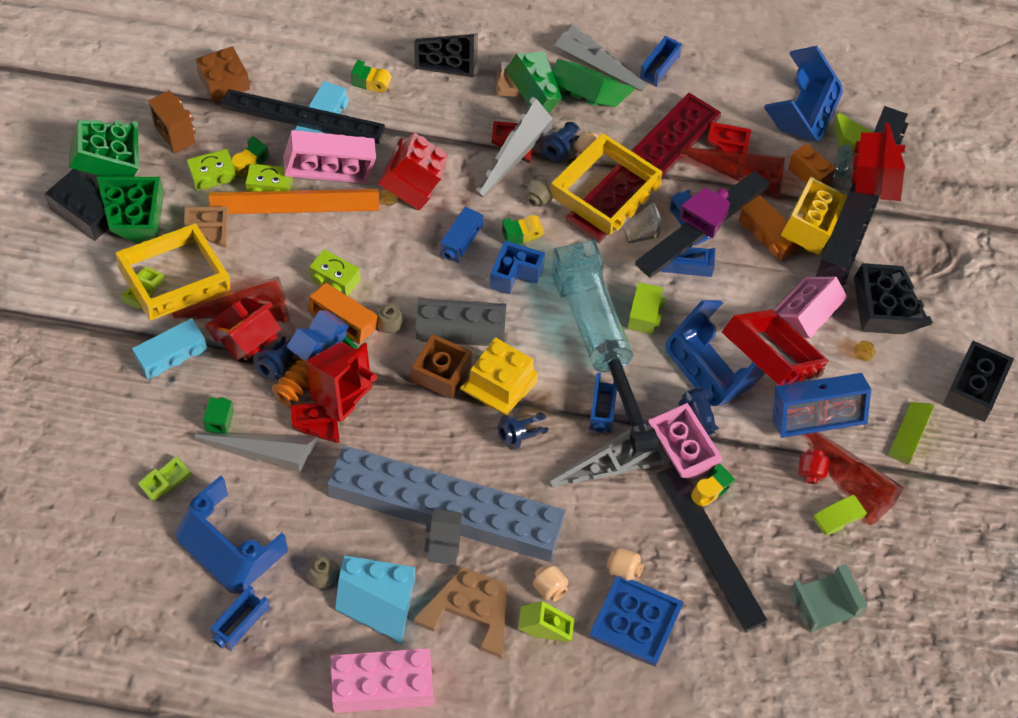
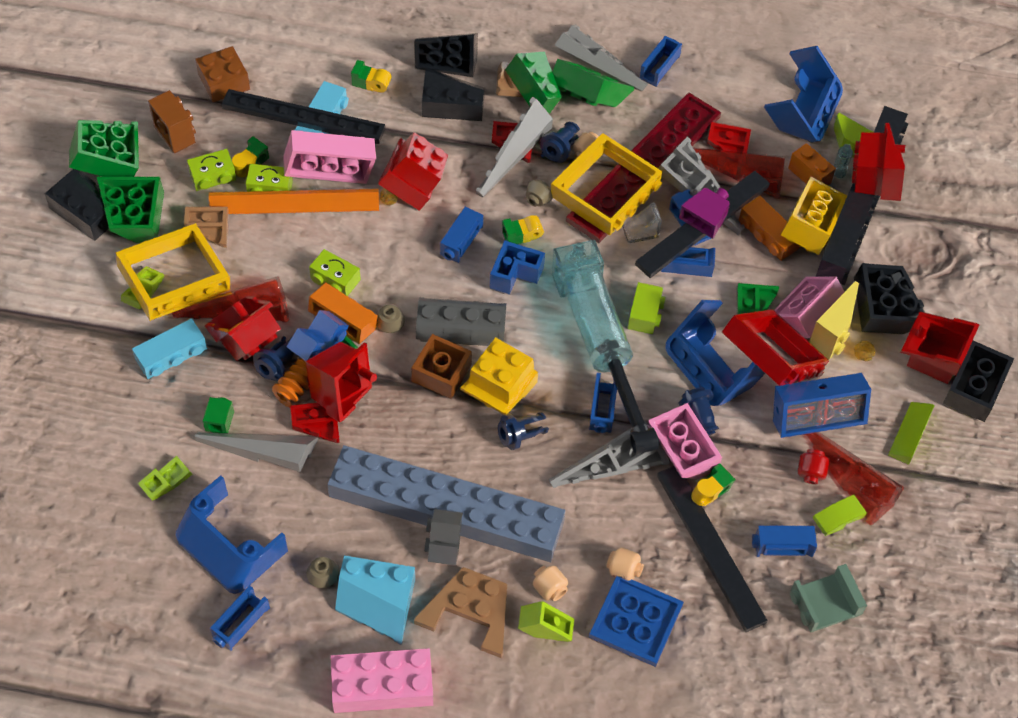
(451, 98): none -> black wedge
(687, 172): none -> light grey wedge
(755, 297): none -> green wing
(785, 540): none -> blue window
(833, 326): none -> light yellow slope
(938, 345): none -> red piece

